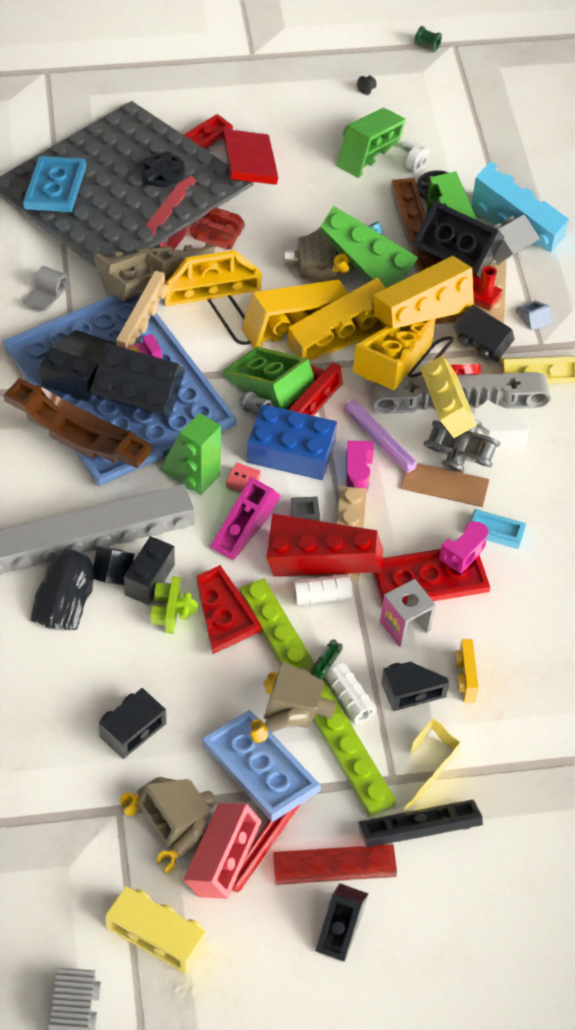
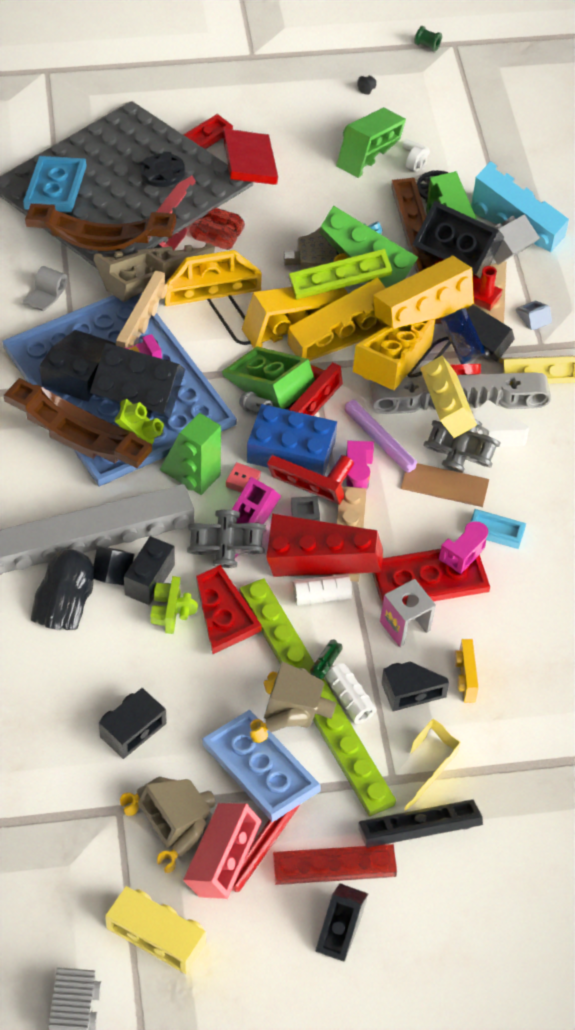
(99, 235): none -> reddish brown piece
(134, 418): none -> lime hips
(226, 538): none -> dark grey axle
(312, 482): none -> red piece
(340, 274): none -> lime plate
(463, 336): none -> clear blue plate

